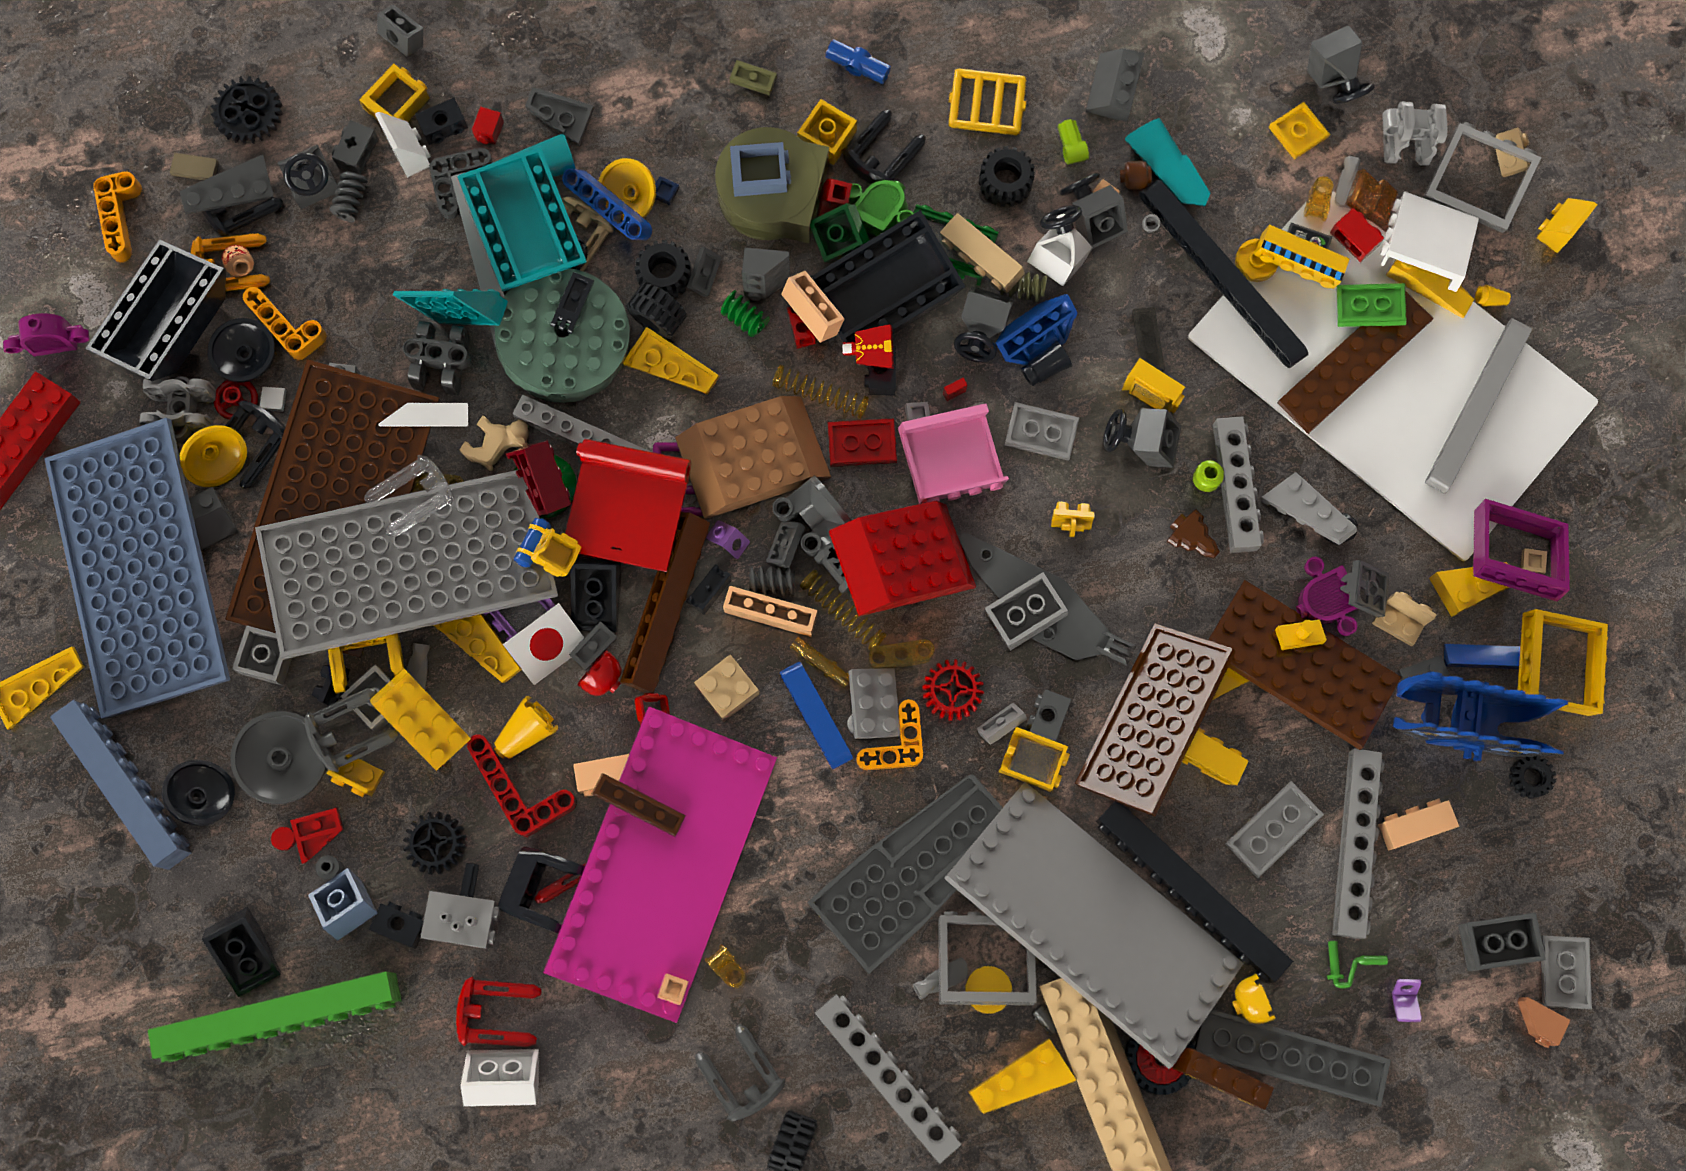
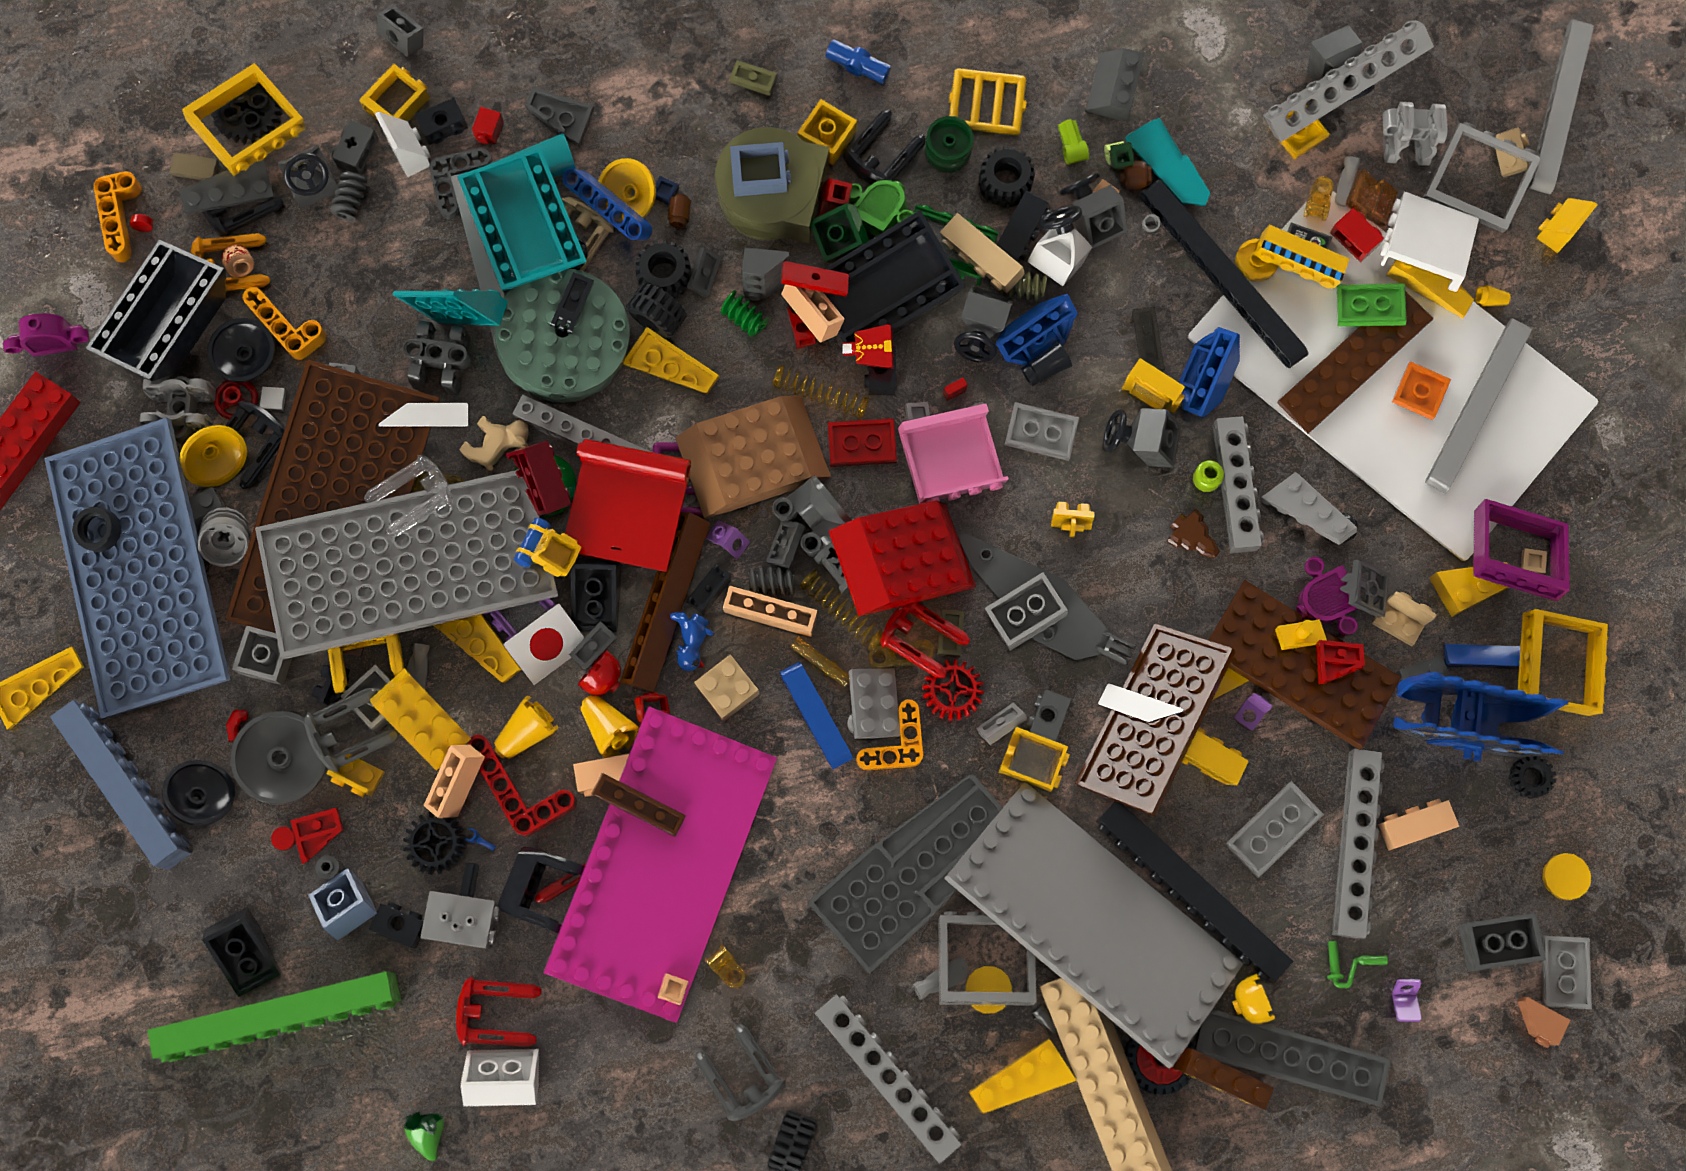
(81, 524): none -> black tyre
(141, 223): none -> red tile
(223, 547): none -> light grey wheel
(227, 92): none -> yellow window
(233, 722): none -> red arm
(425, 1133): none -> hat
(454, 781): none -> light nougat brick
(477, 839): none -> blue hand
(608, 726): none -> yellow cone
(679, 211): none -> reddish brown brick
(693, 635): none -> blue animal
(814, 278): none -> red tile
(899, 621): none -> red piece
(946, 646): none -> olive plate
(949, 144): none -> dark green wheel
(1023, 226): none -> black wedge
(1119, 154): none -> dark green leg
(1135, 704): none -> white sticker
(1210, 371): none -> blue wedge
(1258, 705): none -> medium lavender bracket
(1338, 659): none -> red wing
(1417, 44): none -> light grey brick
(1421, 390): none -> orange plate
(1561, 105): none -> light grey beam
(1566, 876): none -> yellow tile

